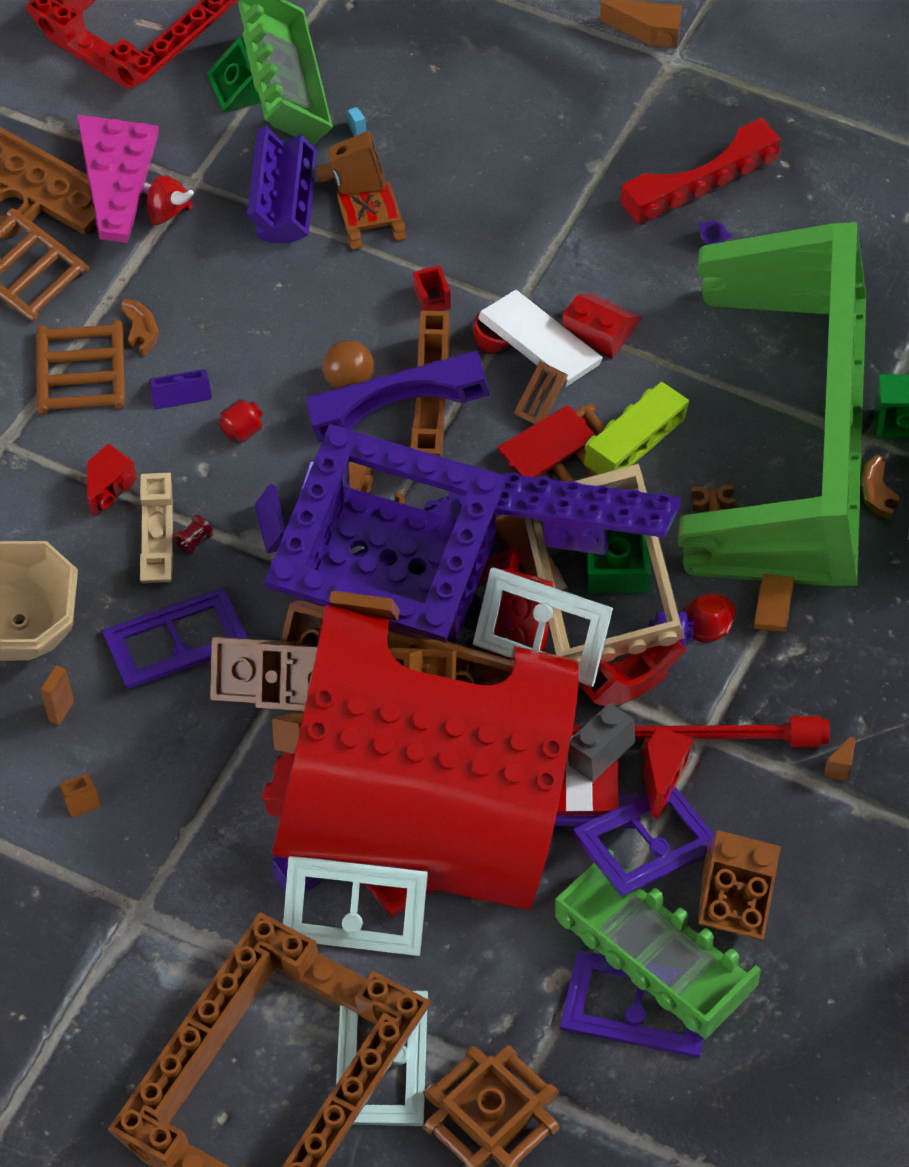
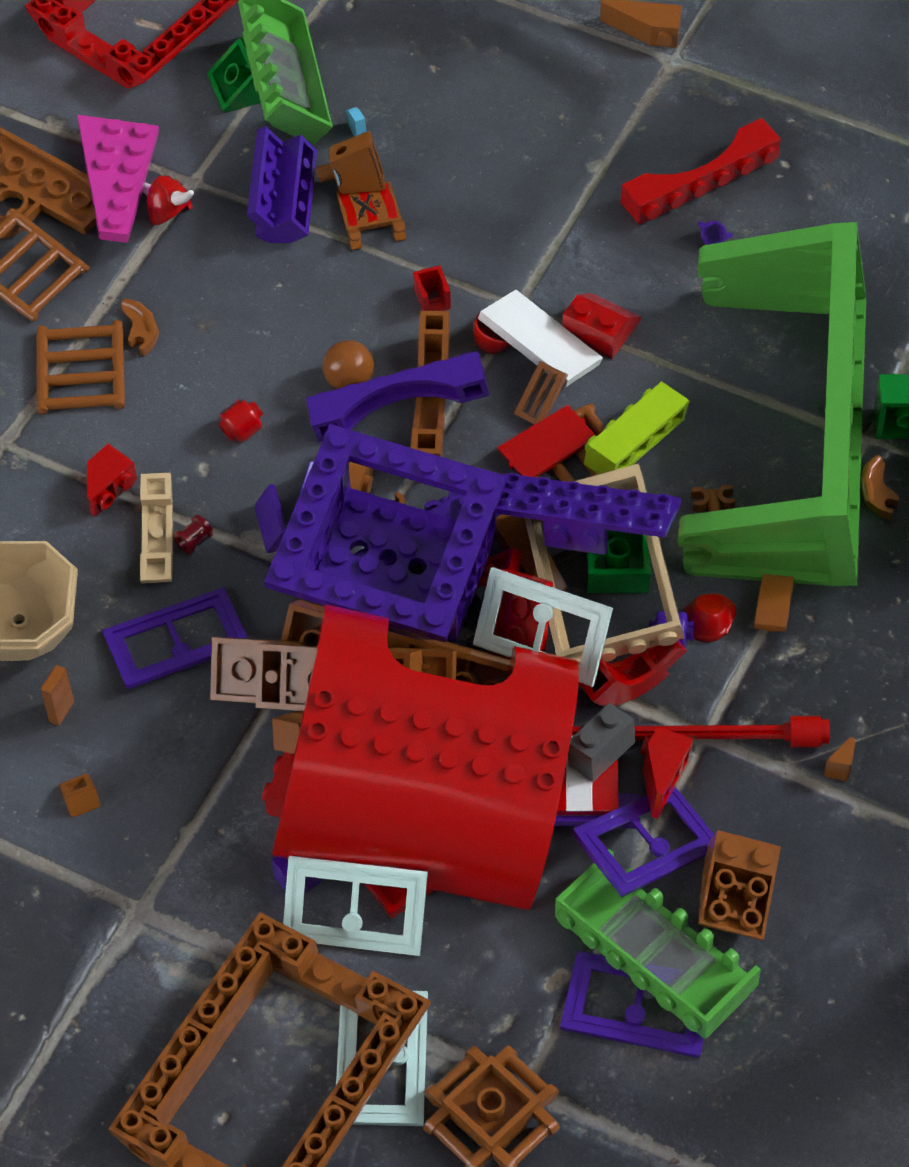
(180, 389): dark purple slope -> none
(365, 603): dark orange tile -> none

